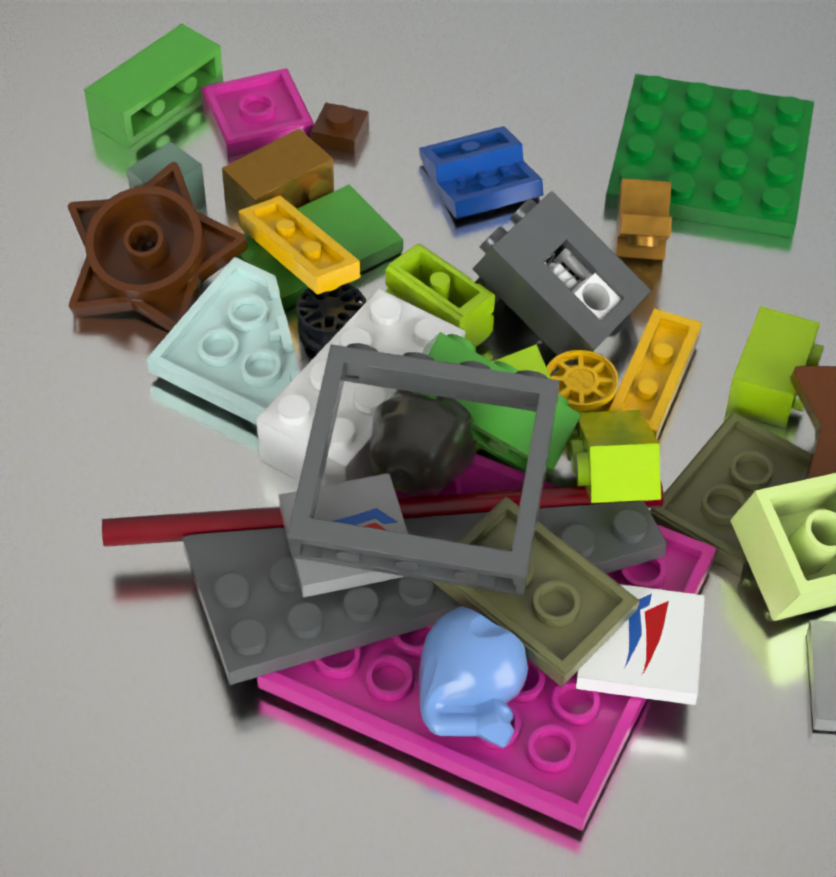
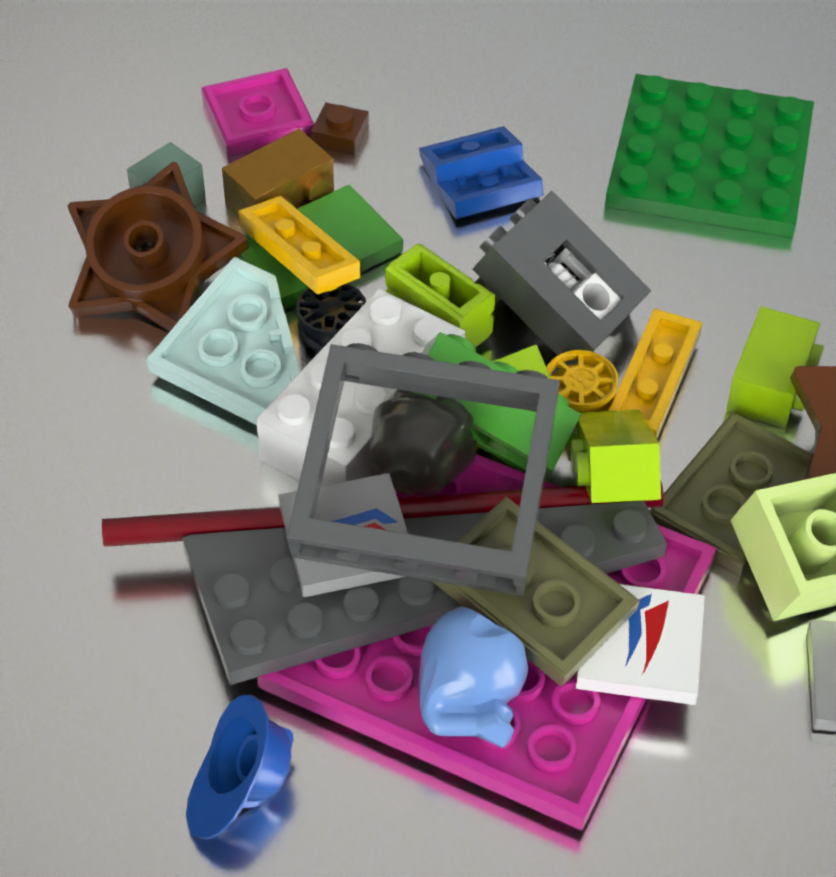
(153, 85): bright green brick -> none
(240, 769): none -> blue piece
(643, 219): pearl gold brick -> none

